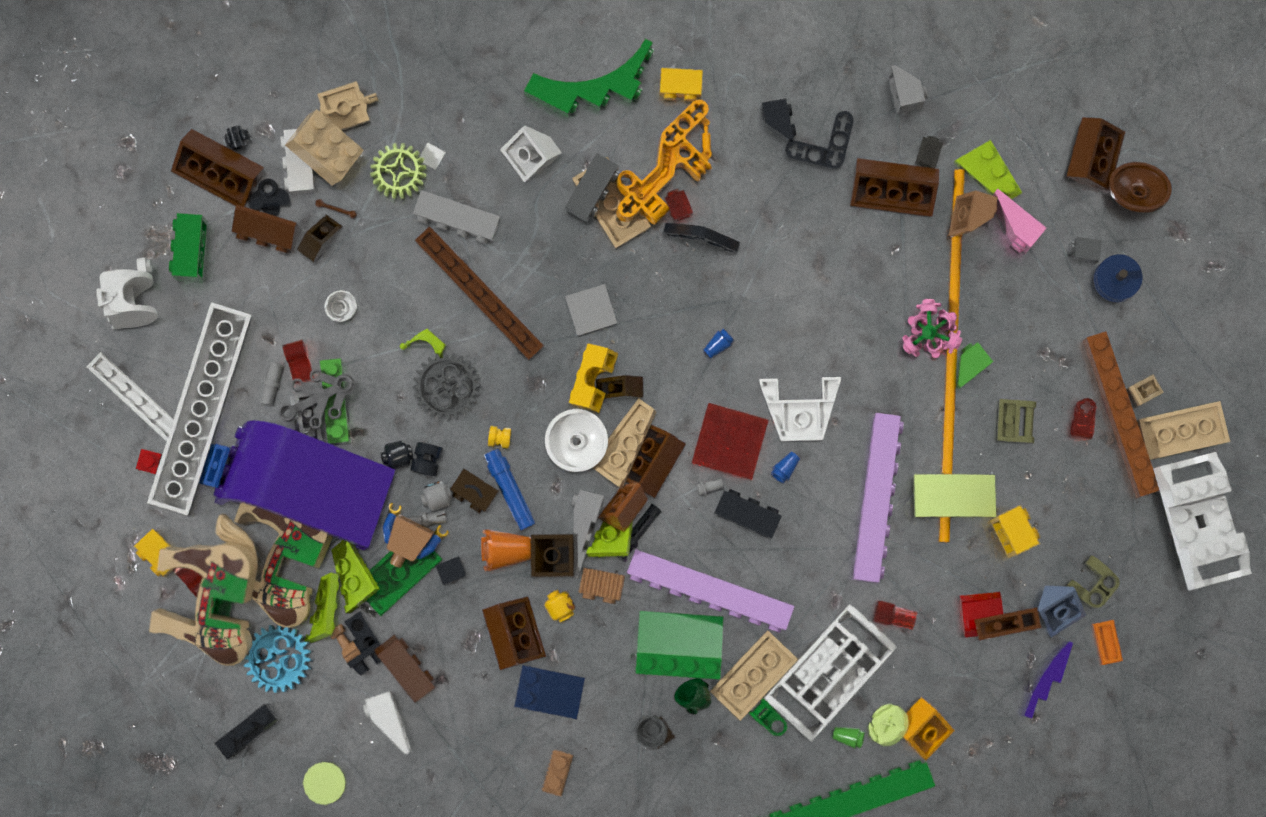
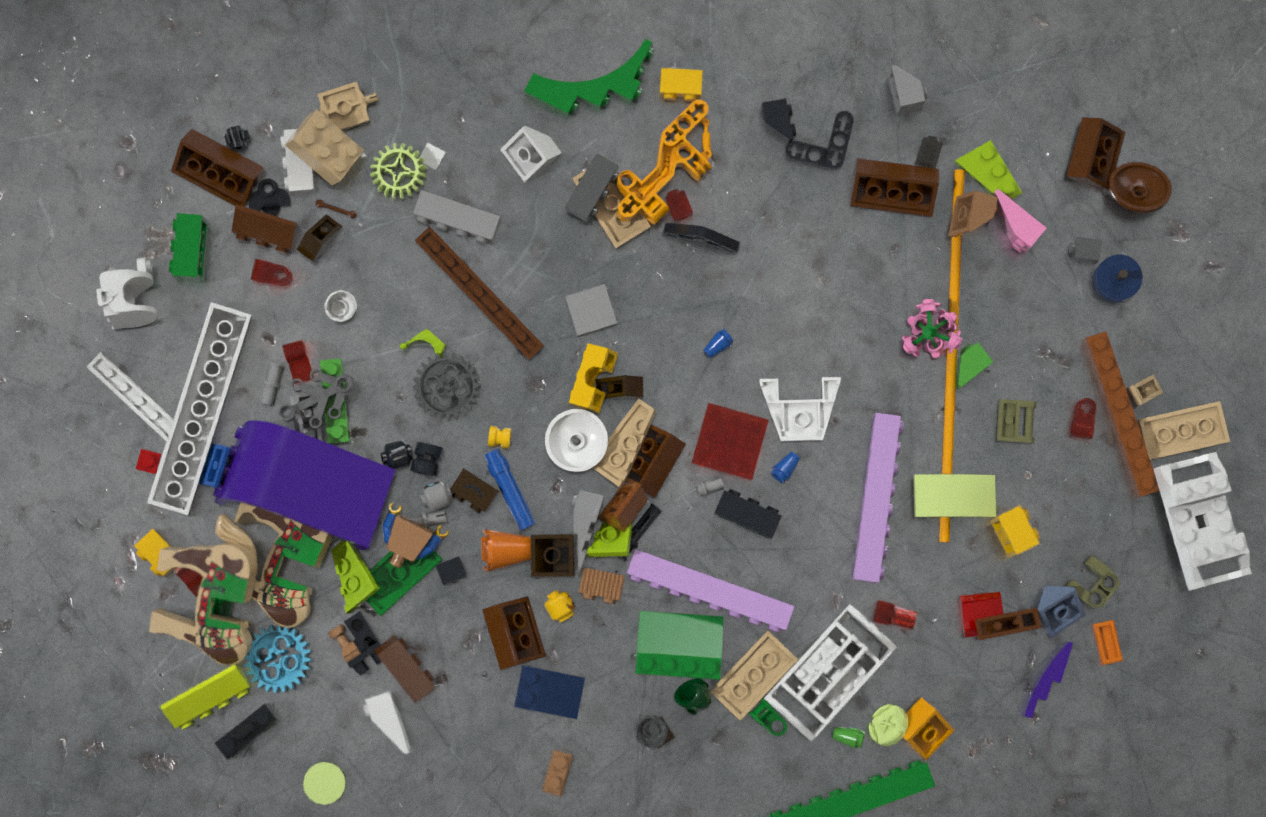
(206, 696): none -> neon yellow slope
(267, 273): none -> clear red piece
(326, 604): lime wing -> none

